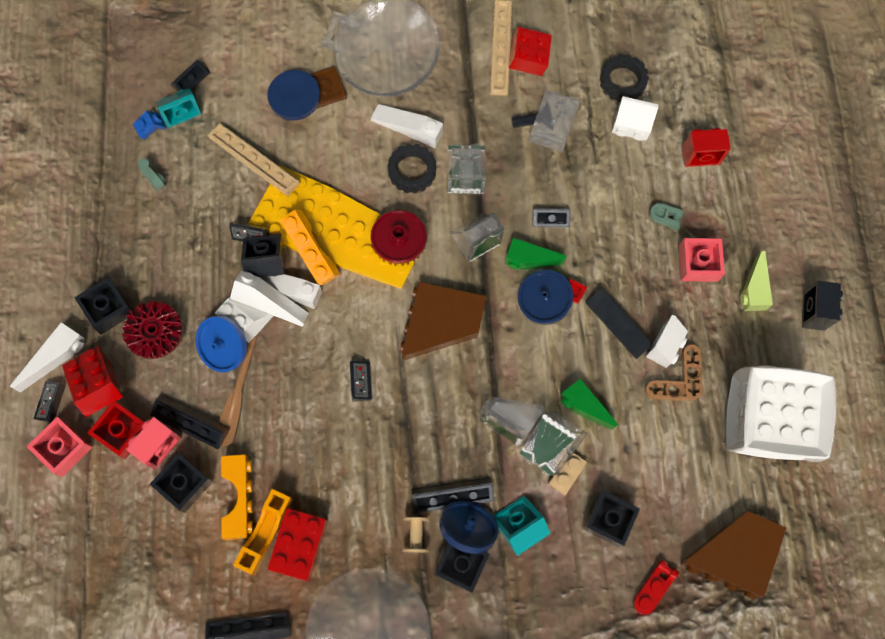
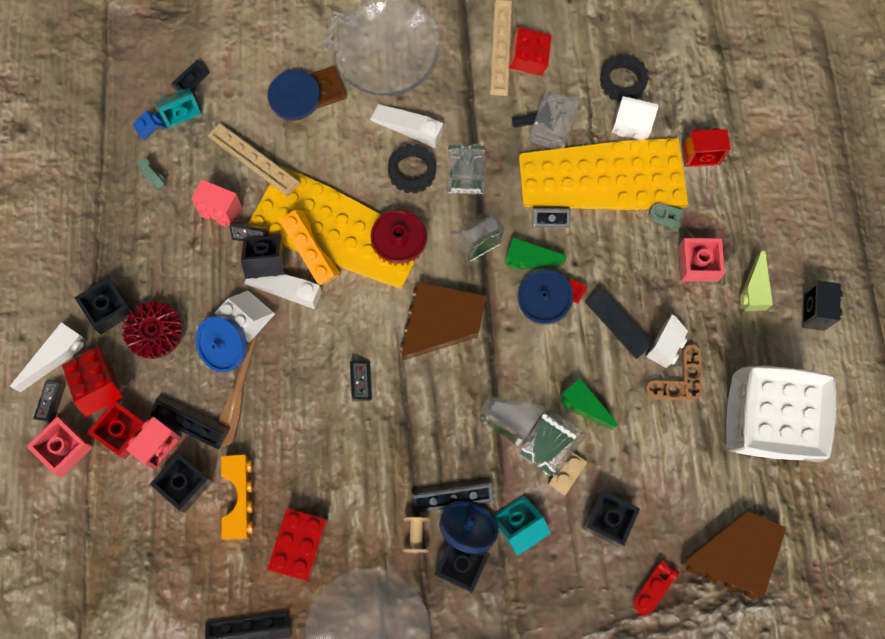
(216, 203): none -> coral brick
(258, 544): light orange arch -> none
(262, 296): white slope -> none
(605, 176): none -> yellow wing

